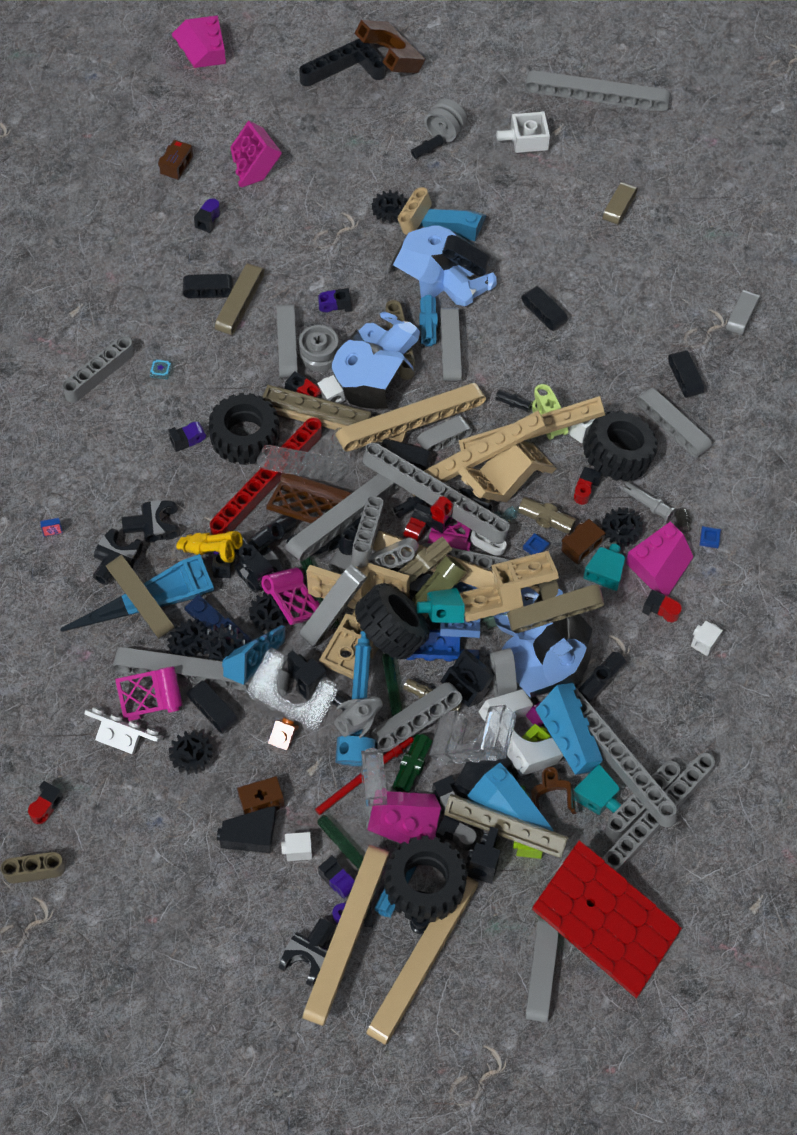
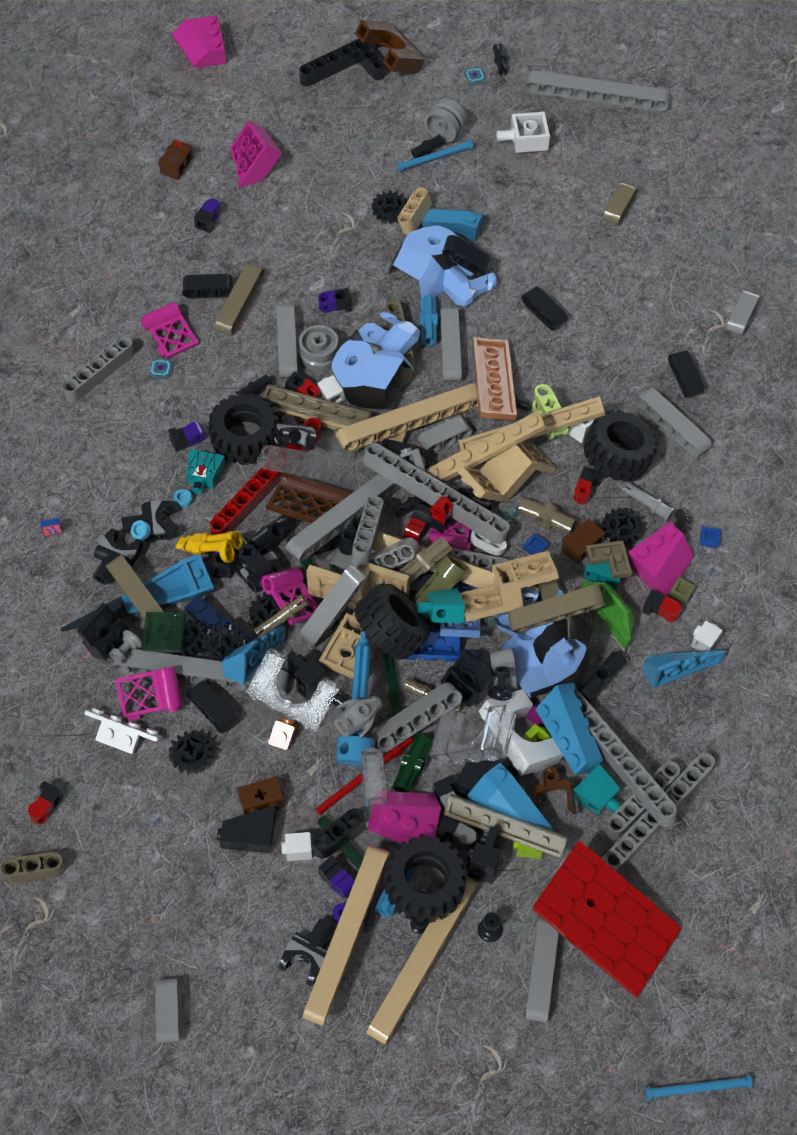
(102, 632): none -> black brick
(130, 641): none -> light grey piece
(140, 530): none -> medium azure tile
(162, 319): none -> dark pink piece
(164, 632): none -> clear green plate
(167, 1011): none -> light grey beam
(183, 498): none -> medium azure tile
(204, 469): none -> teal torso
(256, 386): none -> black pin
(280, 617): none -> dark tan pin
(289, 432): none -> black connector
(341, 824): none -> black beam
(413, 457): none -> light grey bracket
(467, 145): none -> dark azure bar
(474, 76): none -> clear light blue tile
(490, 927): none -> black piece
(494, 379): none -> nougat plate
(500, 59): none -> black pin
(500, 691): none -> black piece
(612, 553): none -> dark tan tile
(614, 613): none -> bright green wedge
(673, 666): none -> dark azure wedge
(682, 590): none -> olive plate
(698, 1087): none -> dark azure bar

